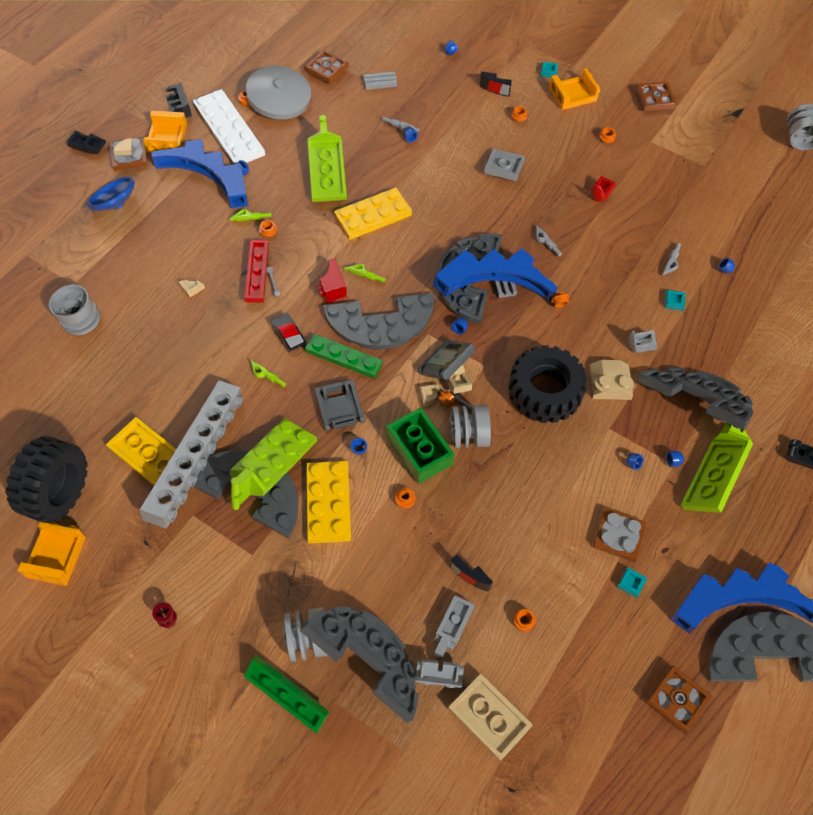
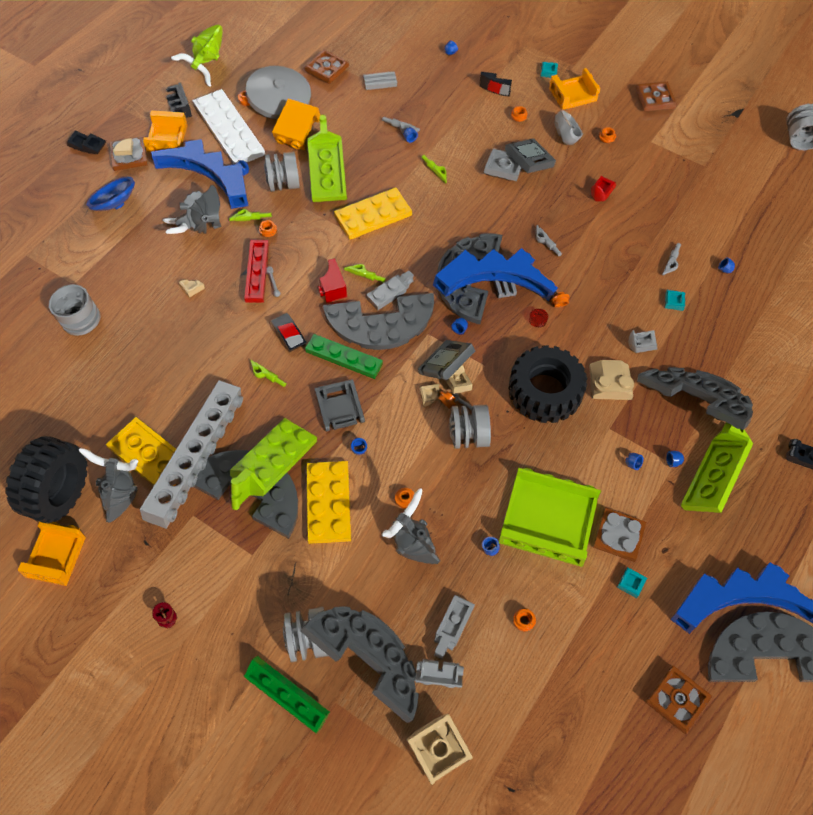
(116, 486): none -> dark grey helmet
(199, 210): none -> dark grey helmet
(204, 50): none -> lime helmet
(282, 171): none -> light grey wheel
(295, 124): none -> light orange panel
(390, 290): none -> light grey hinge
(412, 536): none -> dark grey helmet
(419, 445): green brick -> none
(436, 169): none -> lime hand
(438, 747): none -> tan slope
(476, 577): black slope -> none
(488, 543): none -> blue hinge
(490, 717): tan plate -> none
(526, 152): none -> dark grey container
(538, 318): none -> clear red tile
(550, 516): none -> lime panel
(567, 128): none -> light grey piece

